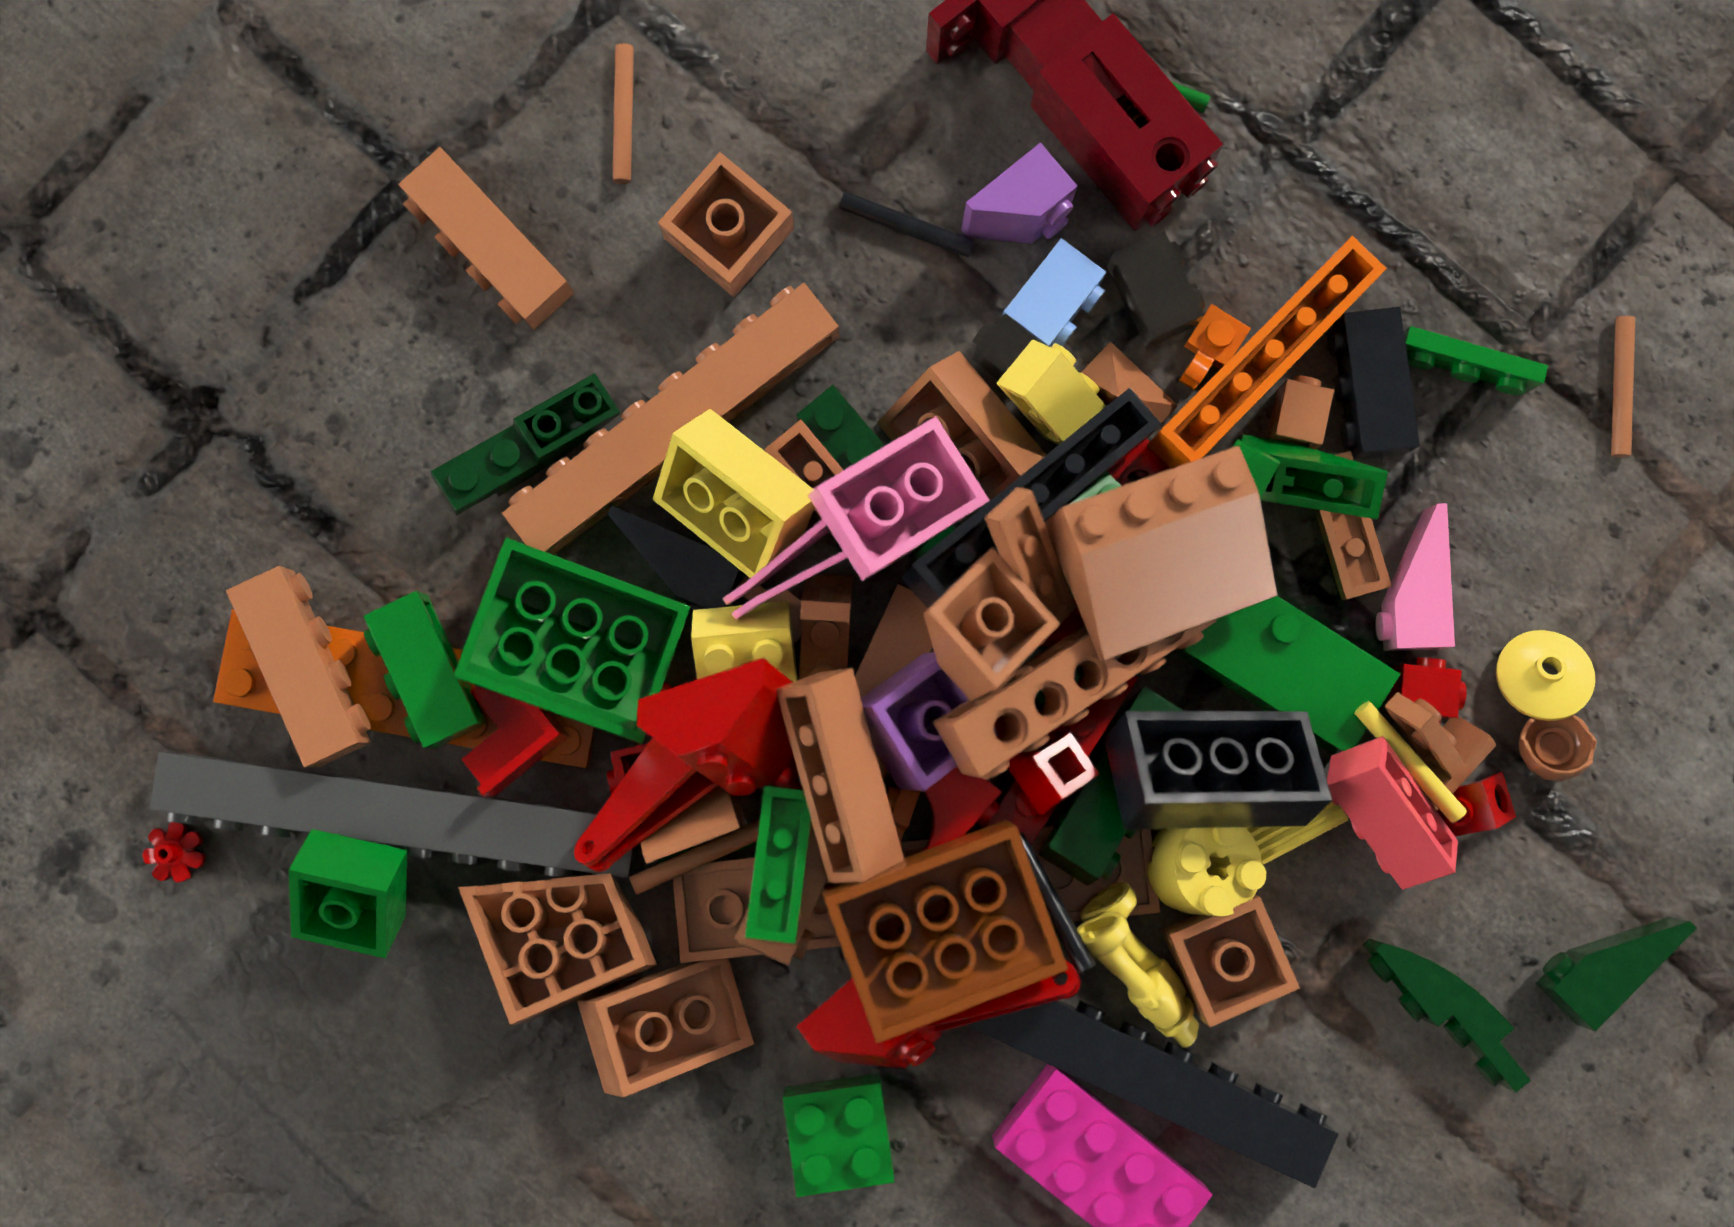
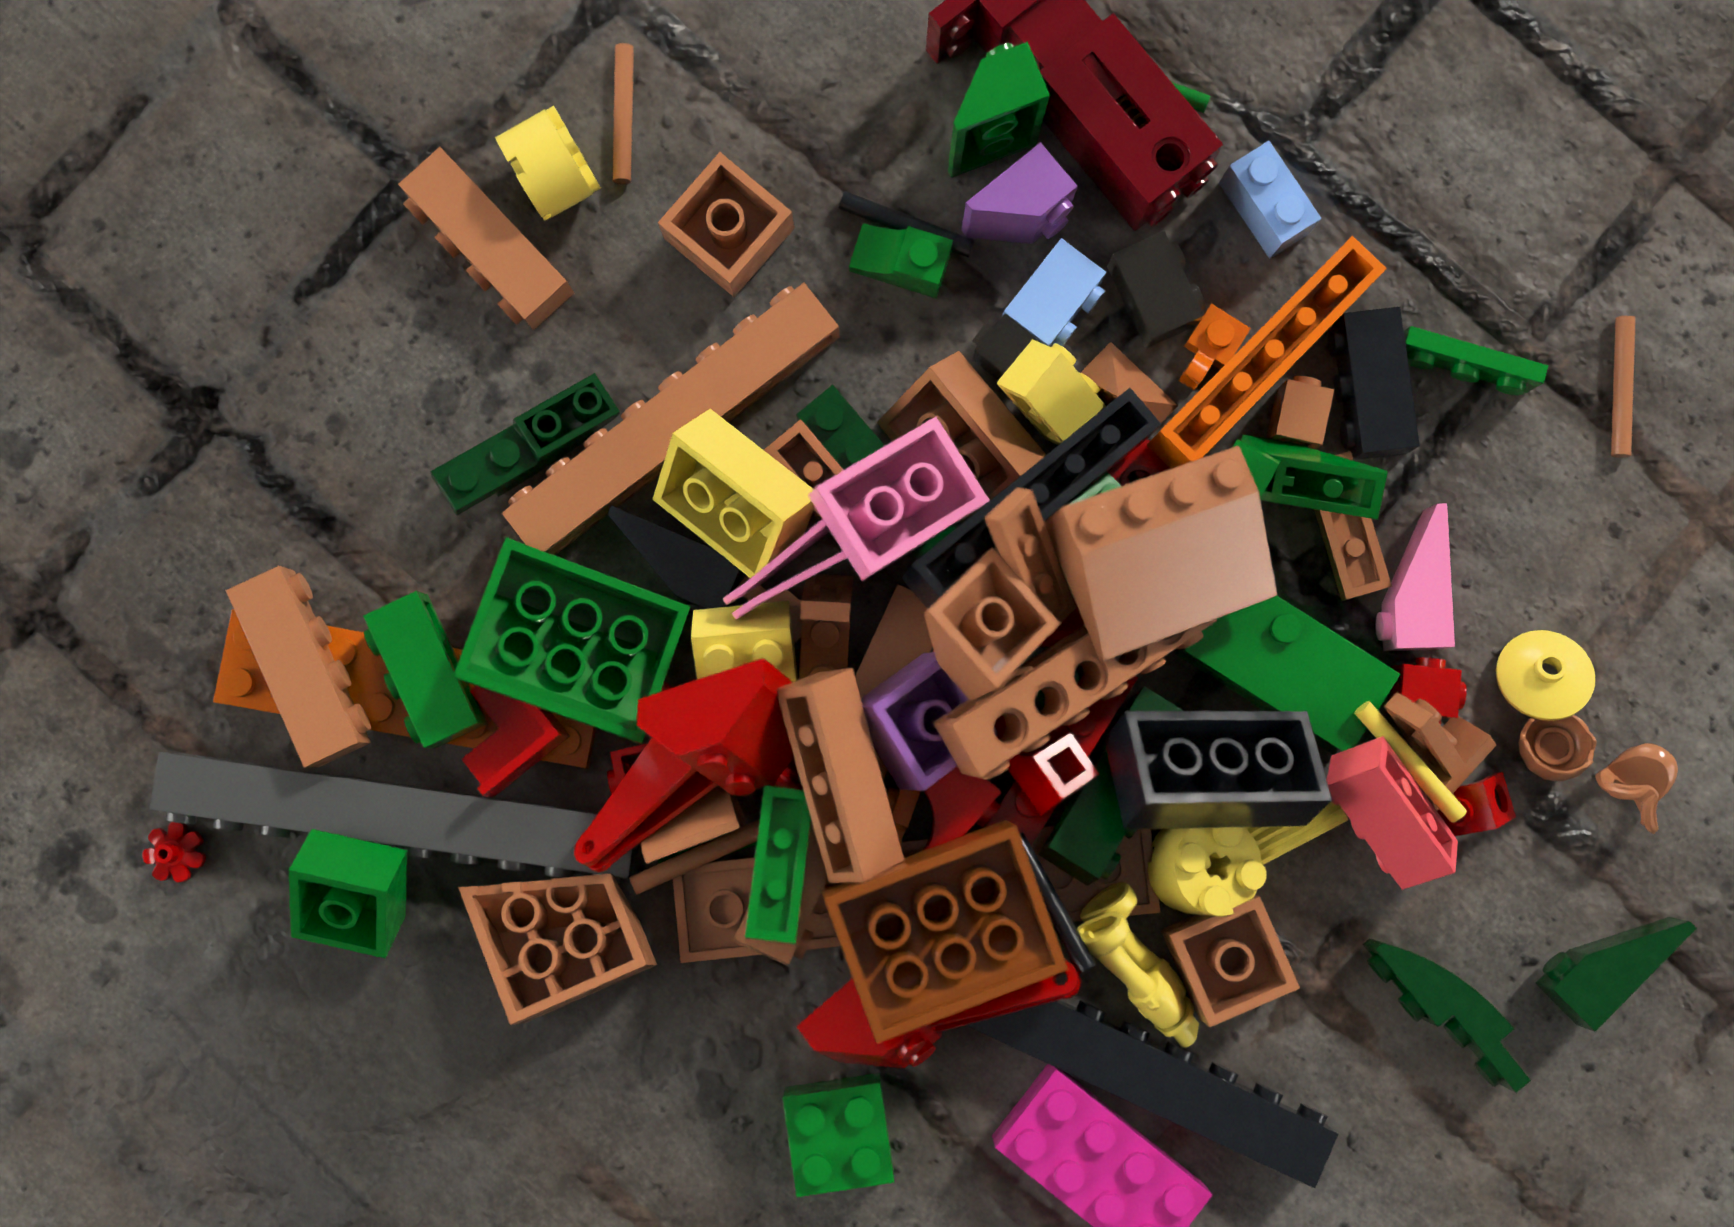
(548, 163): none -> light yellow brick
(664, 1025): nougat slope -> none
(902, 258): none -> green arch
(999, 110): none -> green slope
(1269, 199): none -> light blue brick
(1641, 775): none -> nougat piece

